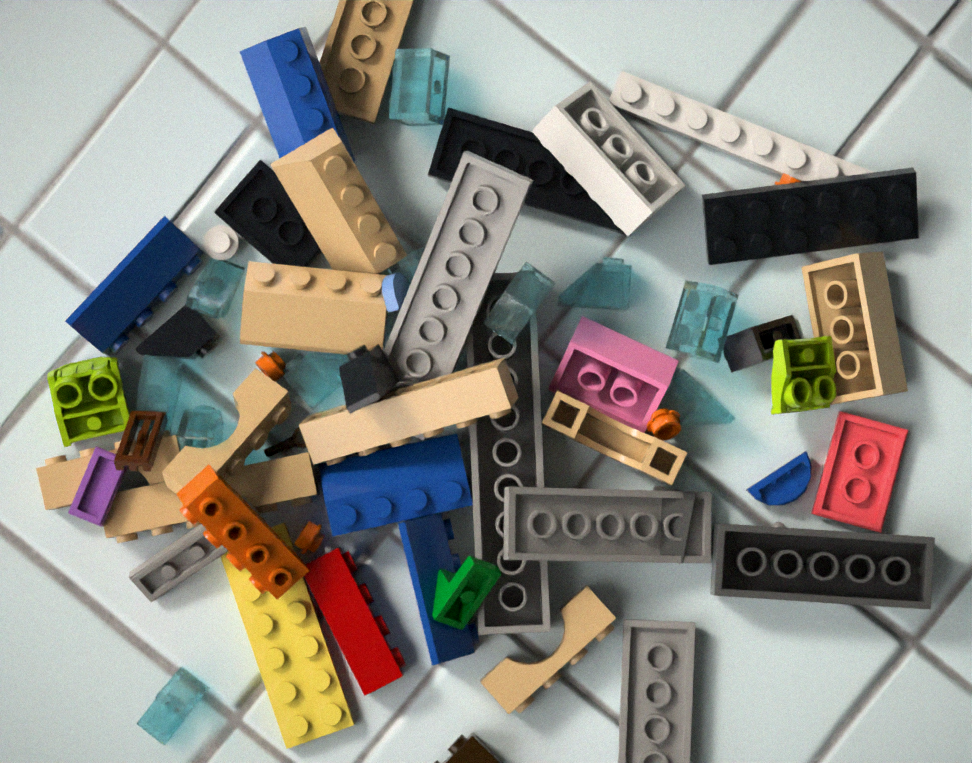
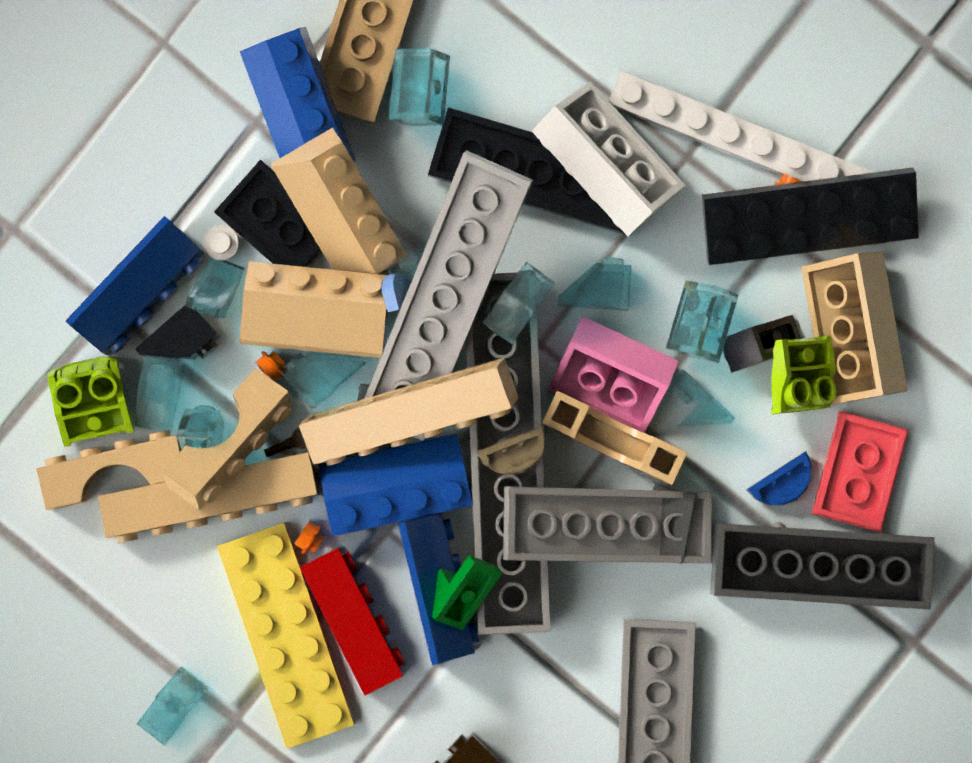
(97, 488): medium lavender tile -> none
(147, 460): reddish brown tile -> none
(176, 562): light grey tile -> none
(242, 532): orange brick -> none
(366, 377): black slope -> none
(515, 681): tan arch -> none
(516, 453): none -> dark tan plate
(664, 424): orange plate -> none

